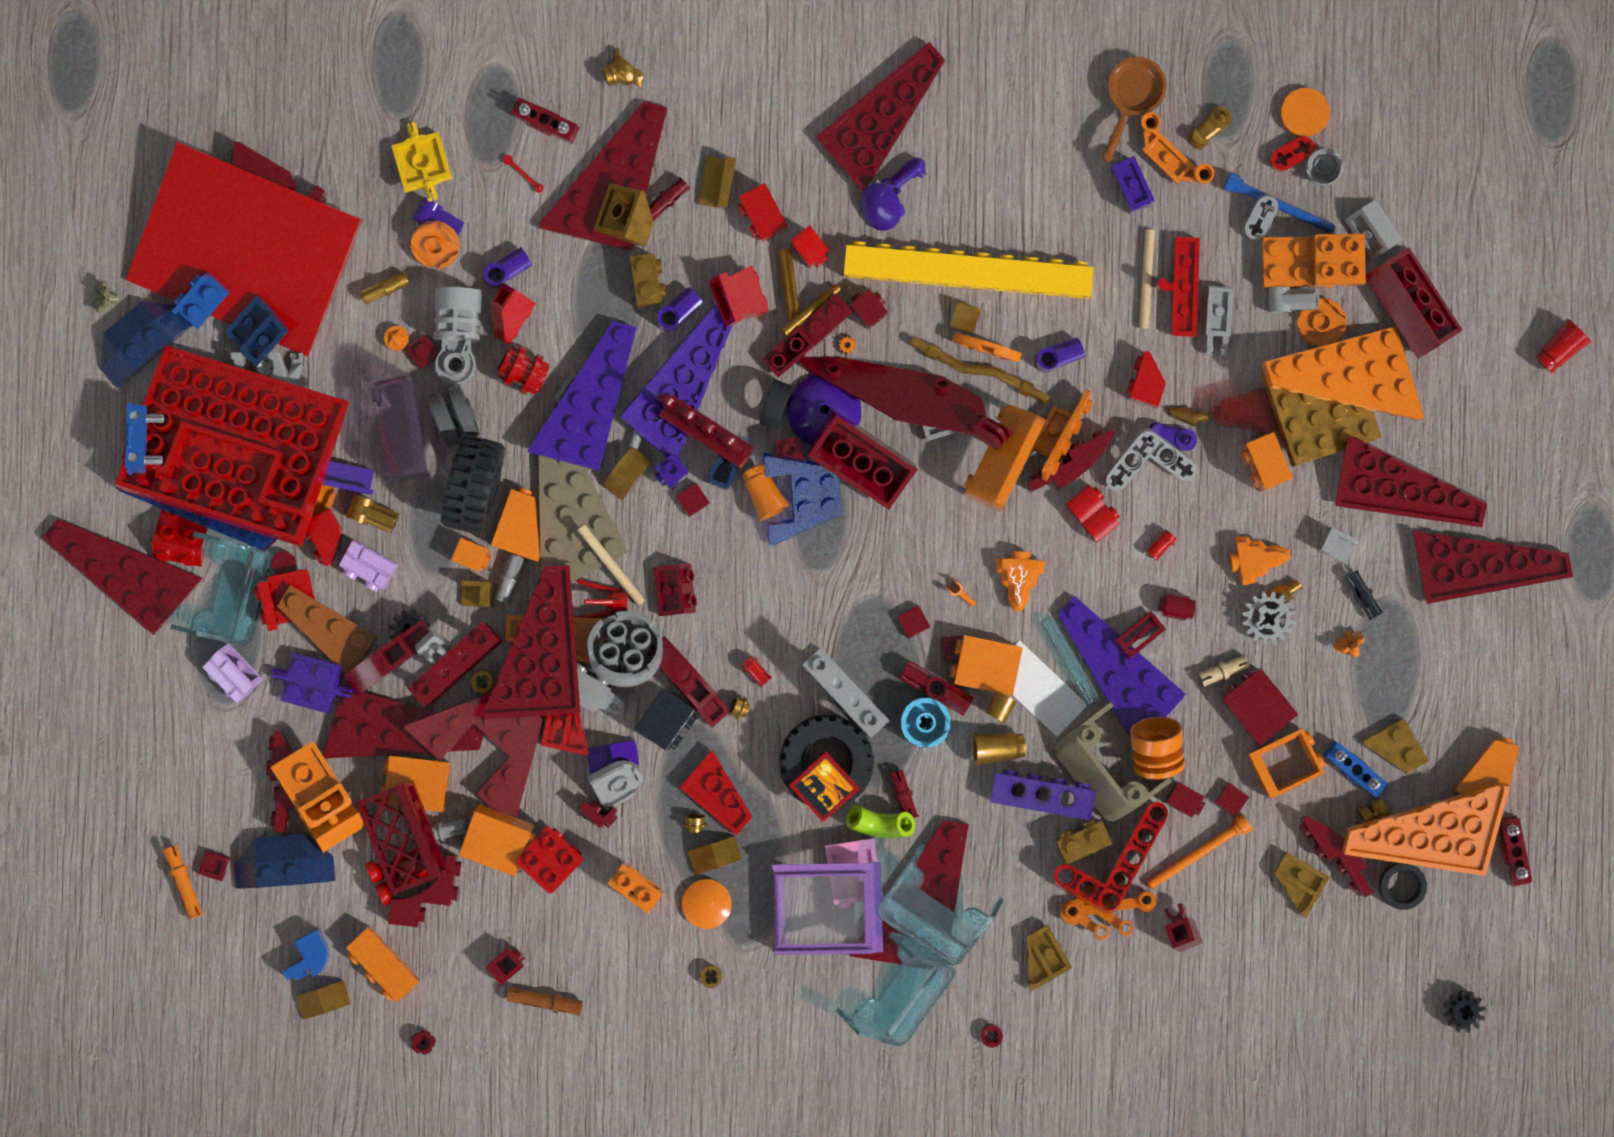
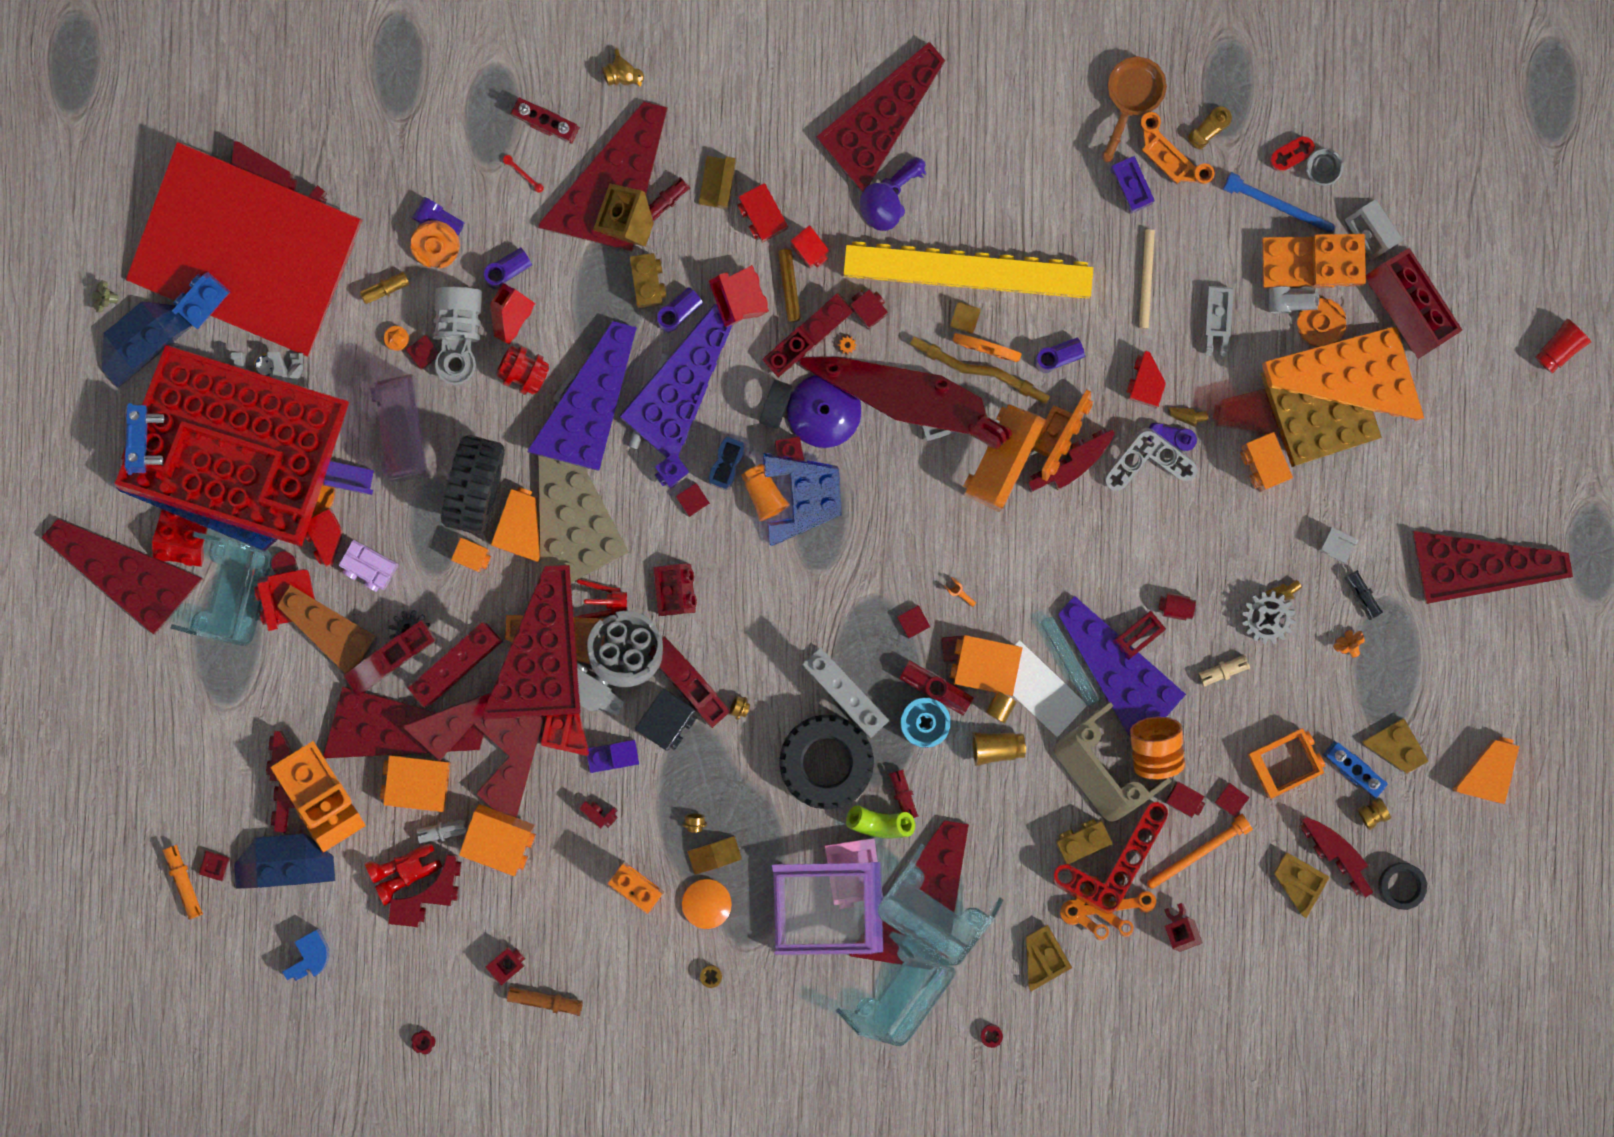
(232, 673): lavender brick -> none
(257, 330): dark blue slope -> none
(311, 683): dark purple plate -> none
(323, 1000): pearl gold slope -> none
(366, 511): pearl gold piece -> none
(382, 965): orange brick -> none
(417, 825): dark red fence -> none
(421, 161): yellow plate -> none
(433, 647): light grey tile -> none
(454, 415): dark grey wheel -> none
(476, 593): pearl gold panel -> none
(489, 681): pearl gold bush -> none
(509, 578): light grey axle -> none
(549, 860): red bracket -> none
(611, 564): tan bar -> none
(616, 783): light grey tile -> none
(627, 473): pearl gold slope -> none
(705, 430): dark red fence -> none
(716, 794): red wing -> none
(756, 671): red pin -> none
(810, 310): pearl gold bar -> none
(824, 787): tile -> none
(861, 459): dark red slope -> none
(1004, 794): dark purple brick -> none
(1019, 576): orange rock -> none
(1093, 513): red brick -> none
(1161, 544): red pin -> none
(1184, 286): red plate -> none
(1255, 558): orange rock -> none
(1258, 705): dark red brick -> none
(1266, 219): light grey beam -> none
(1305, 112): orange tile -> none
(1390, 485): dark red wing -> none
(1440, 835): orange wing -> none
(1457, 1016): black gear -> none
(1510, 827): dark red piece -> none

